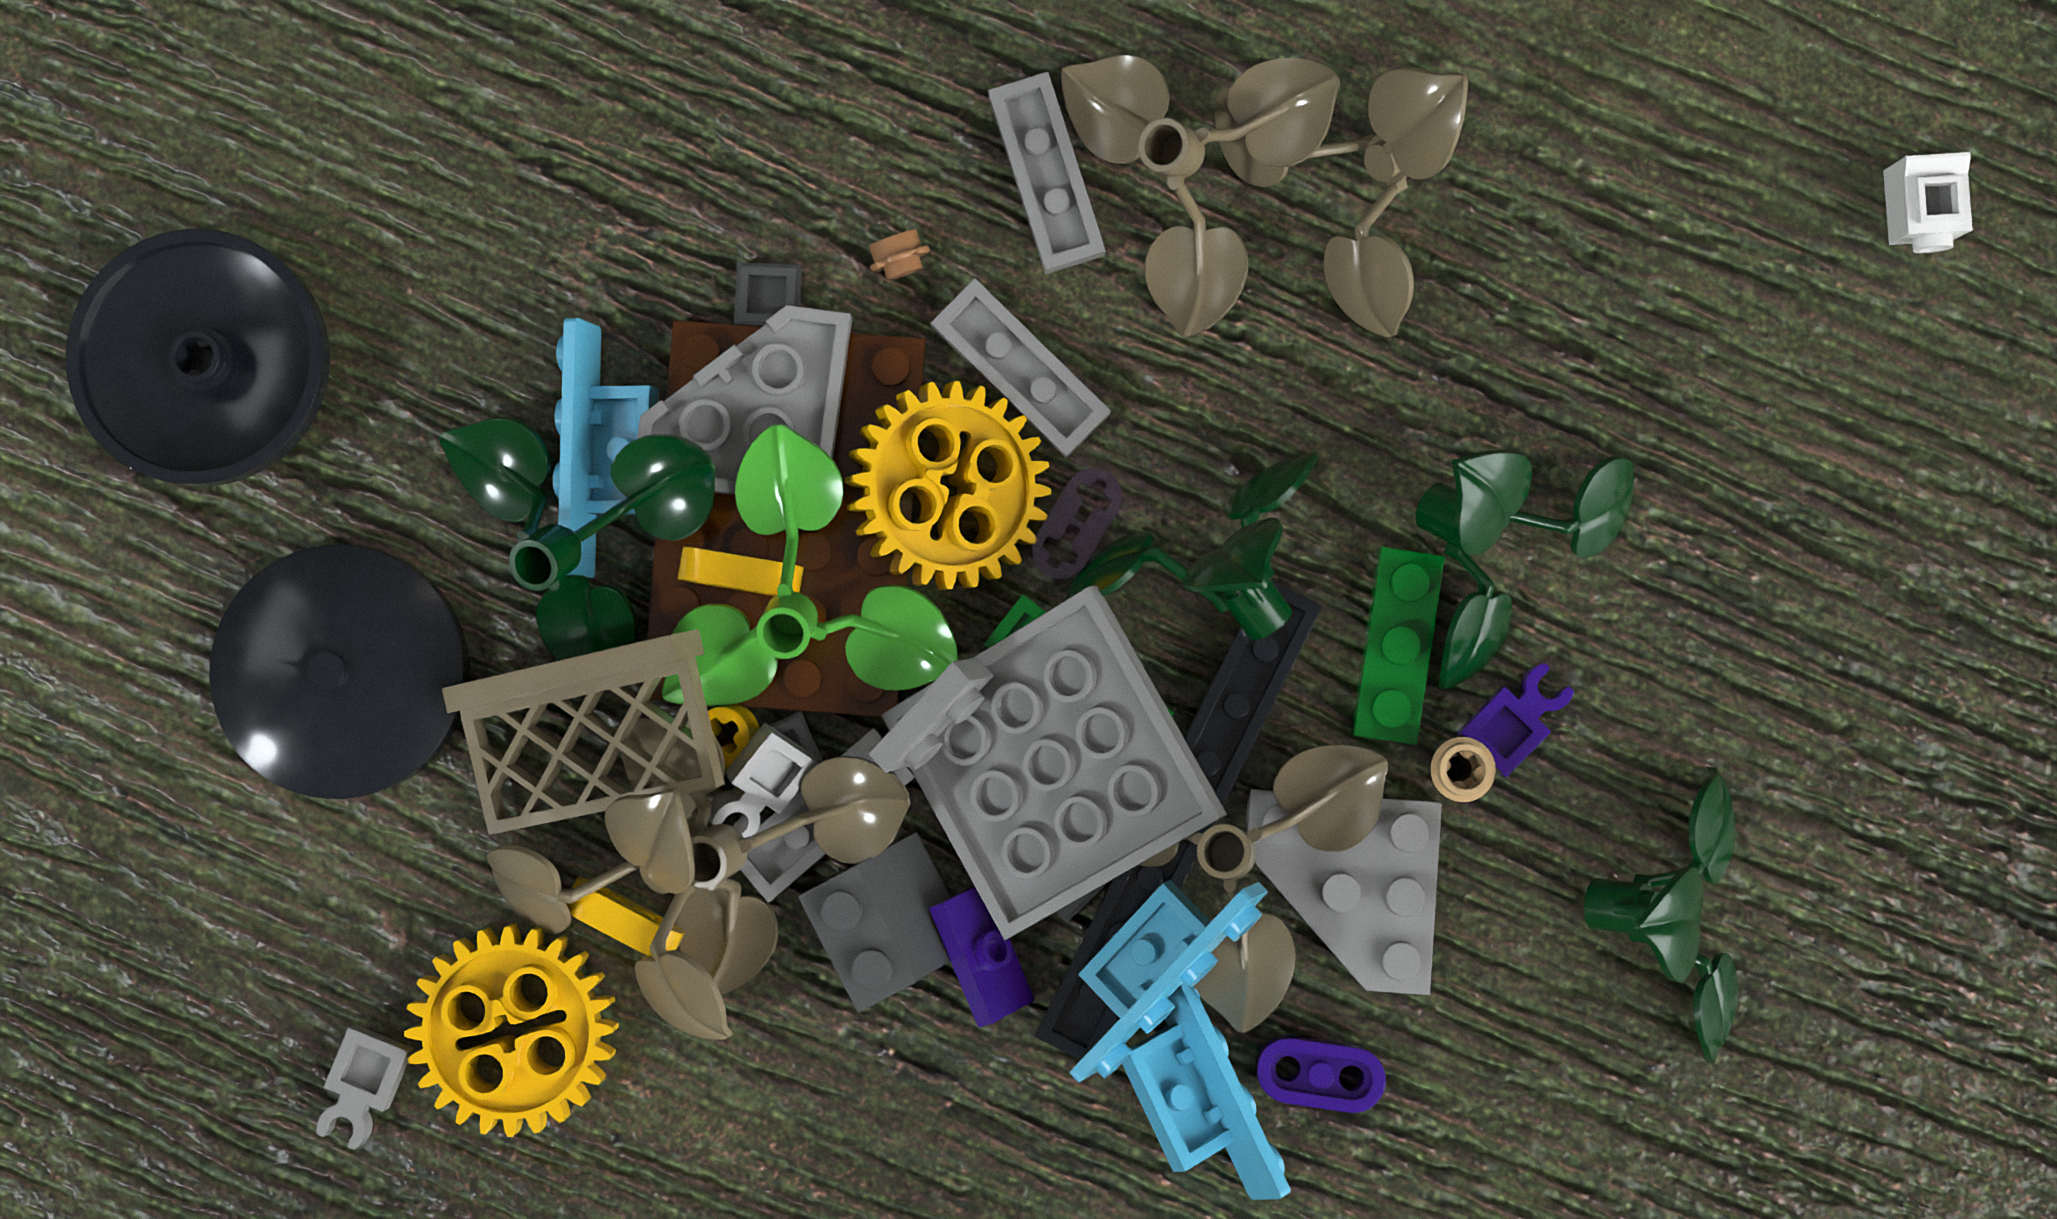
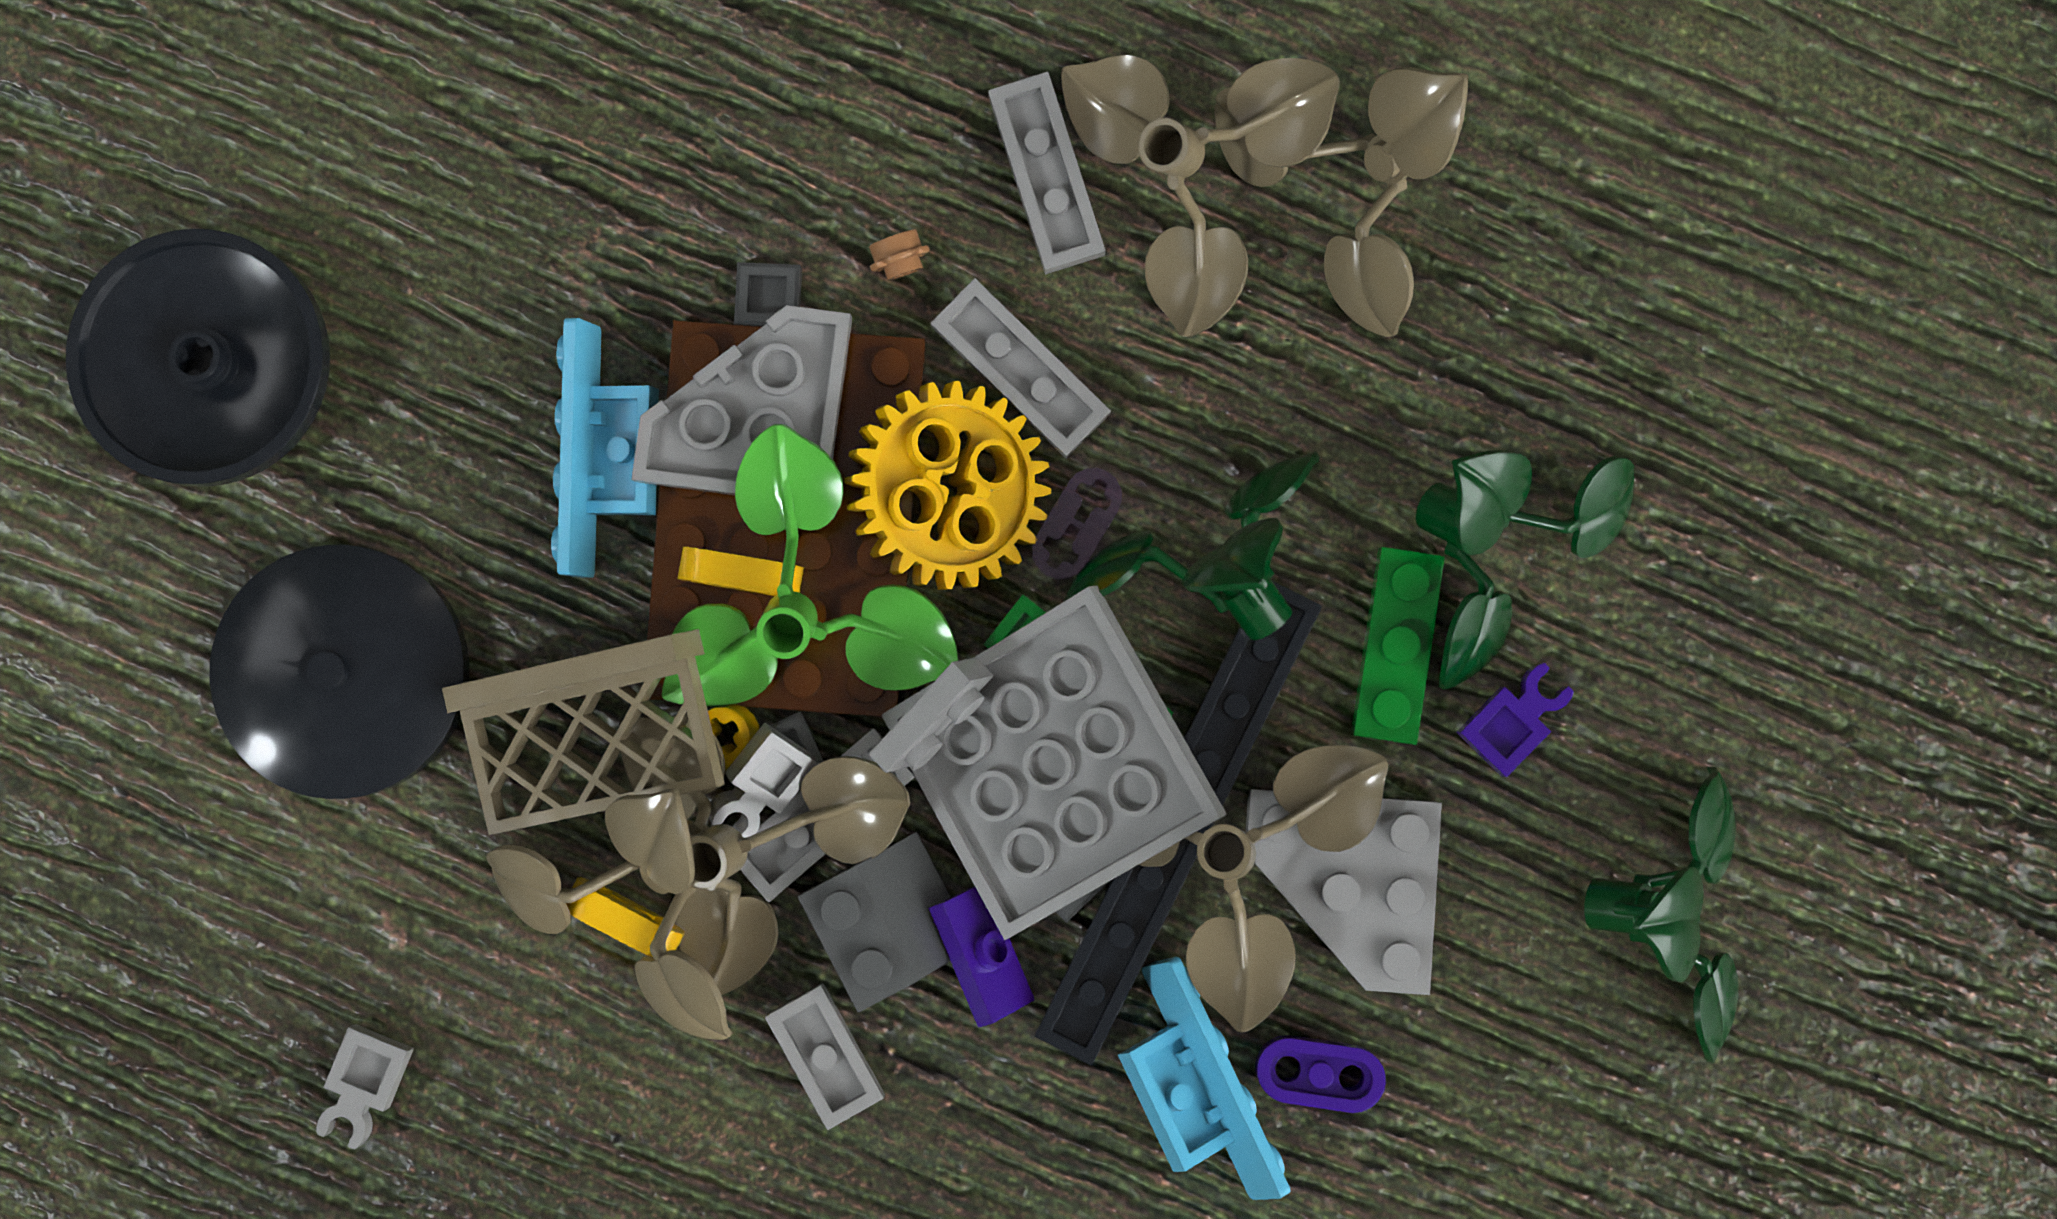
(504, 464): dark green plant -> none
(528, 1082): yellow gear -> none
(825, 1056): none -> light grey plate
(1150, 958): medium azure bracket -> none
(1476, 774): tan cone -> none
(1928, 201): white window -> none

